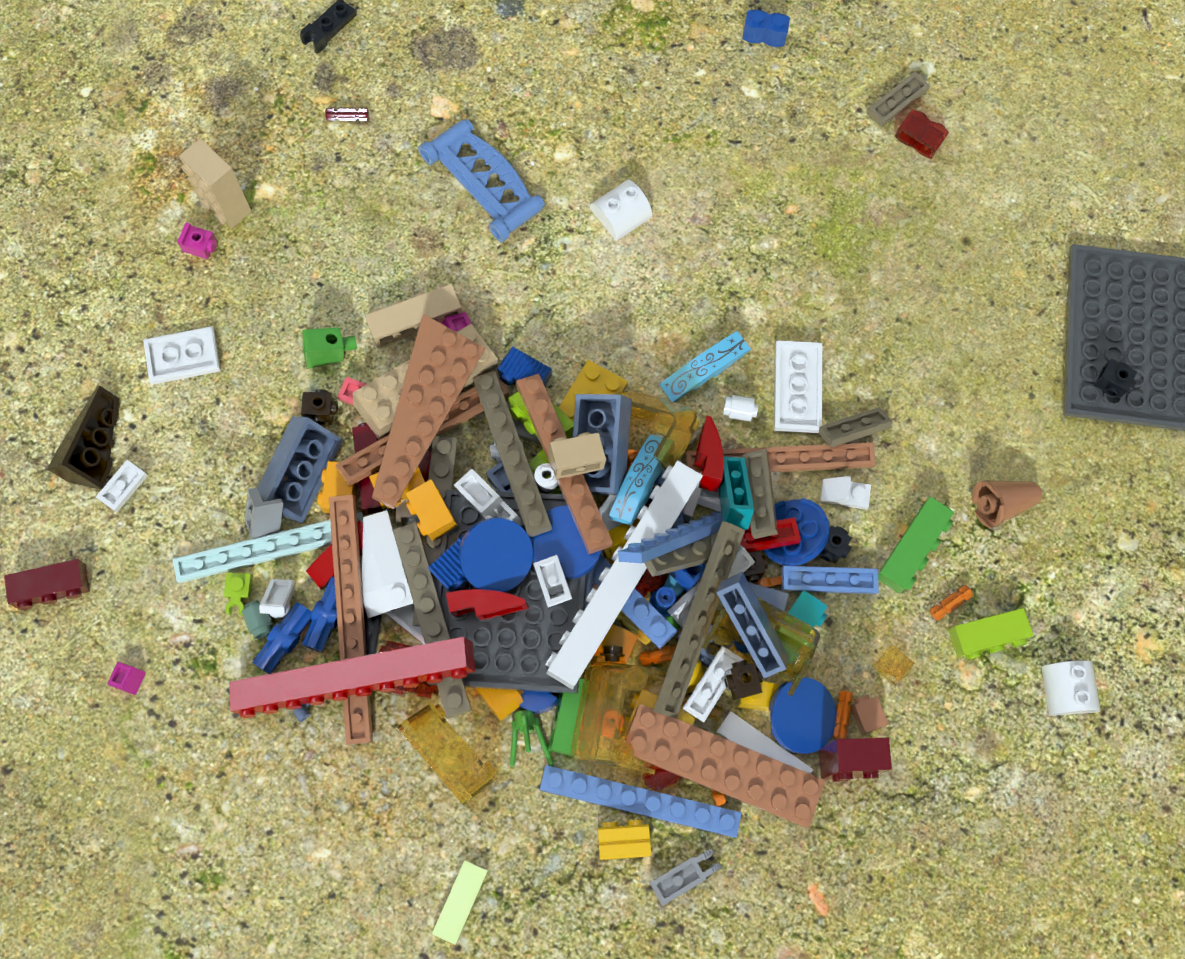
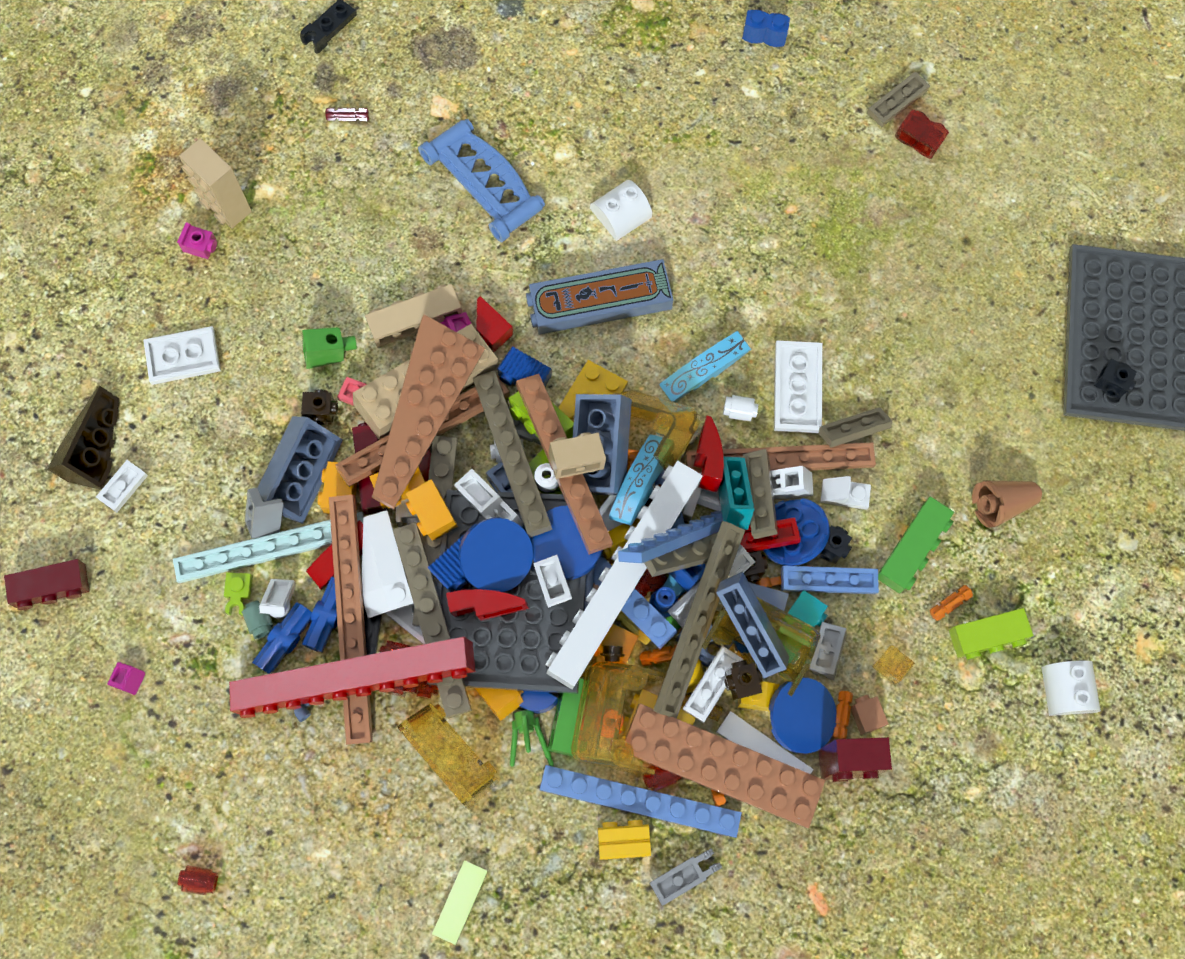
(197, 880): none -> clear red brick
(492, 325): none -> red slope
(599, 297): none -> brick
(792, 483): none -> white slope
(828, 650): none -> light grey hinge

